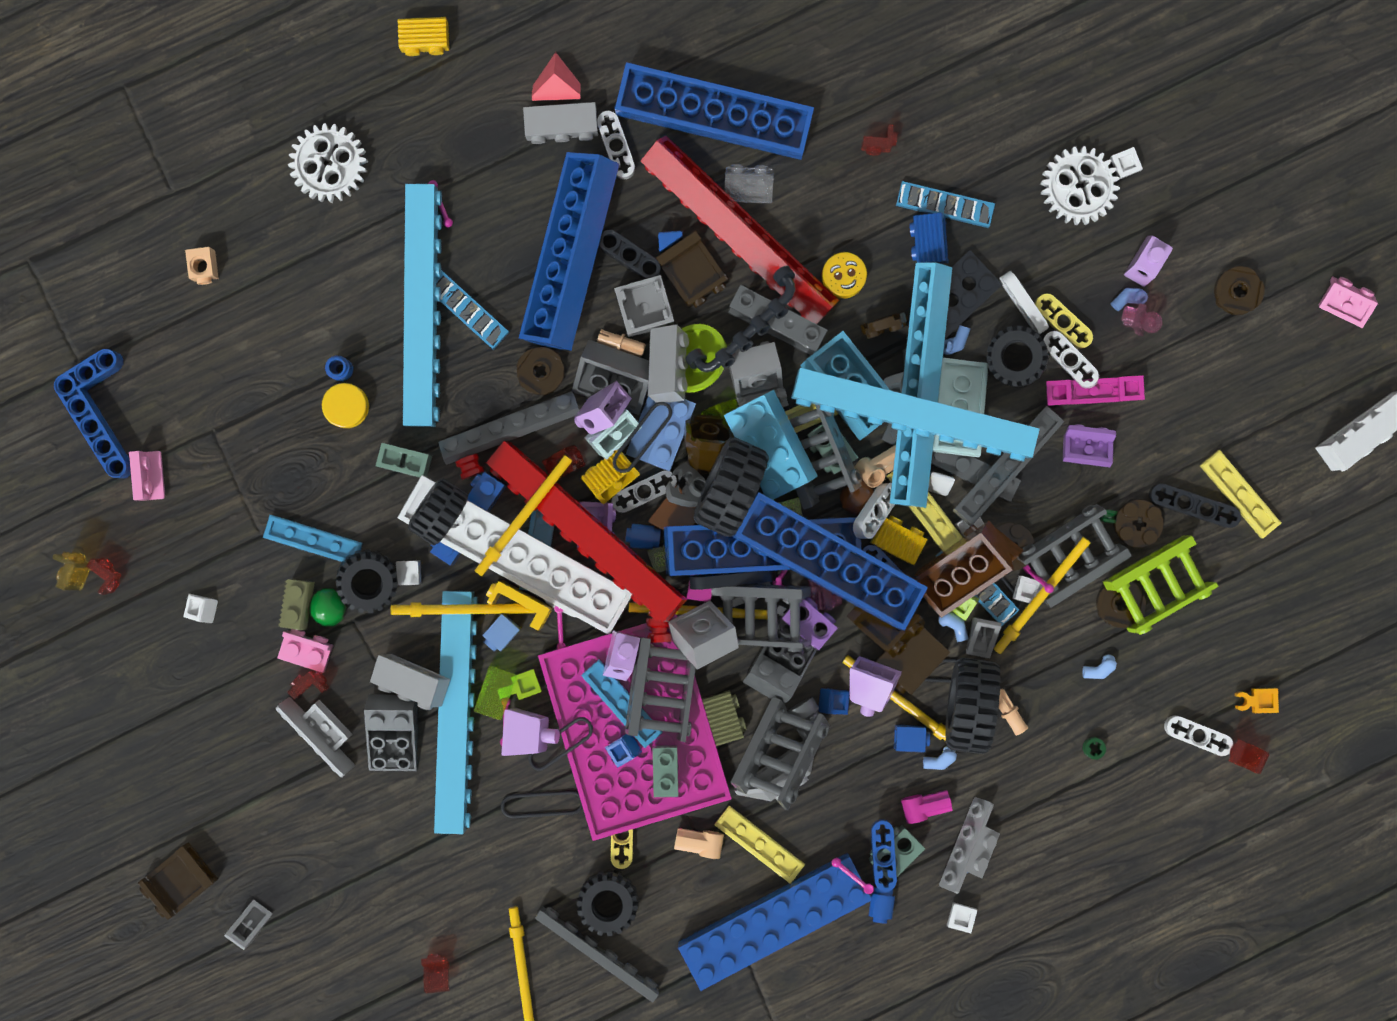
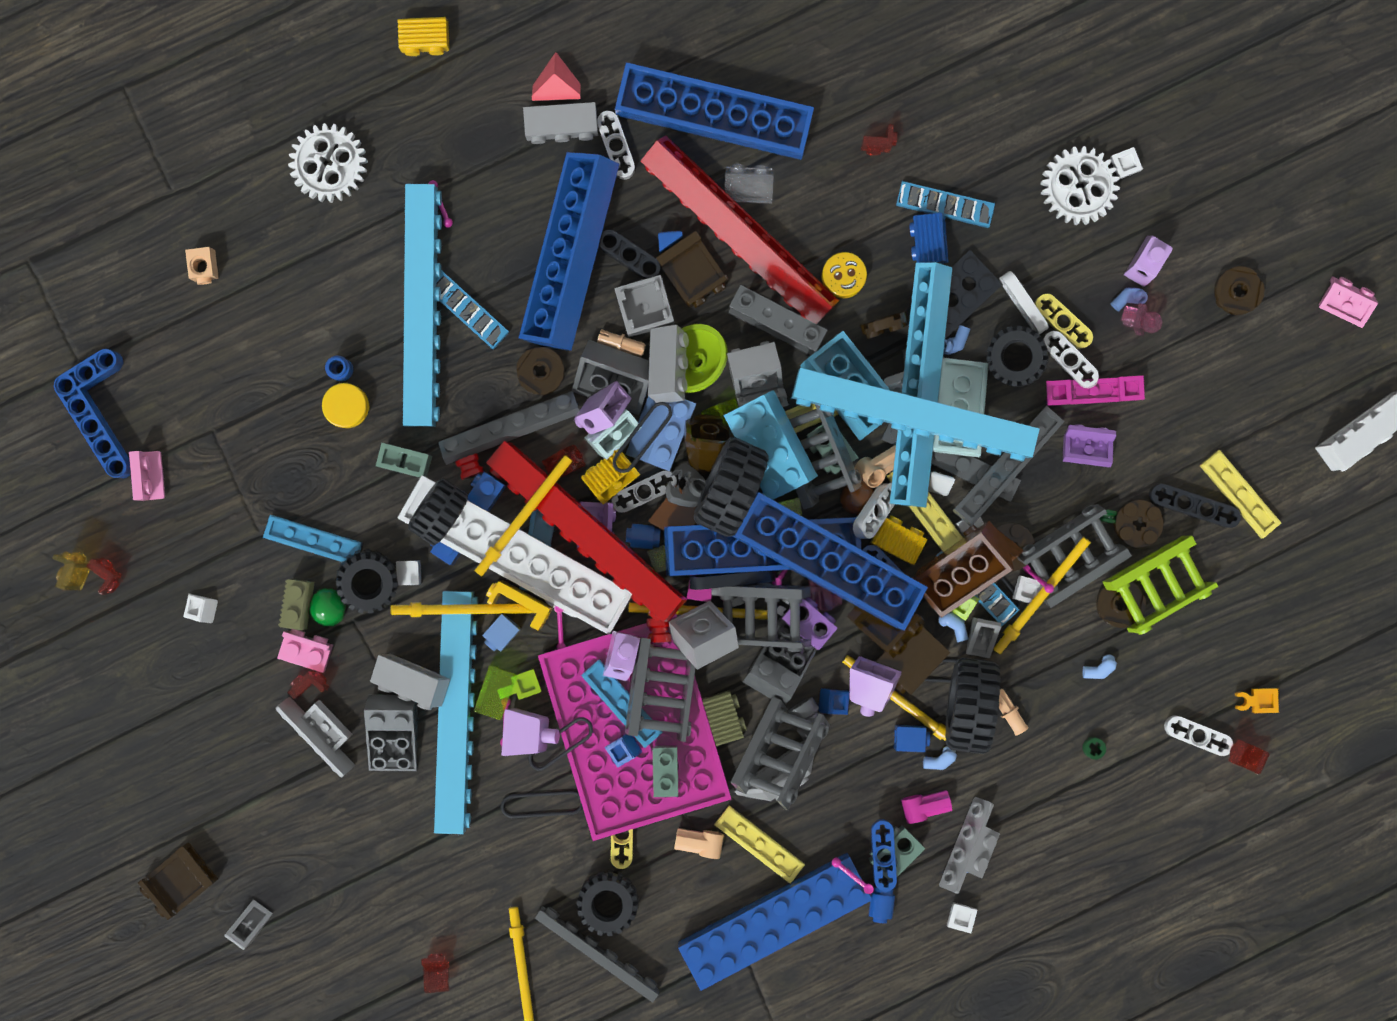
(697, 359): black bar -> none

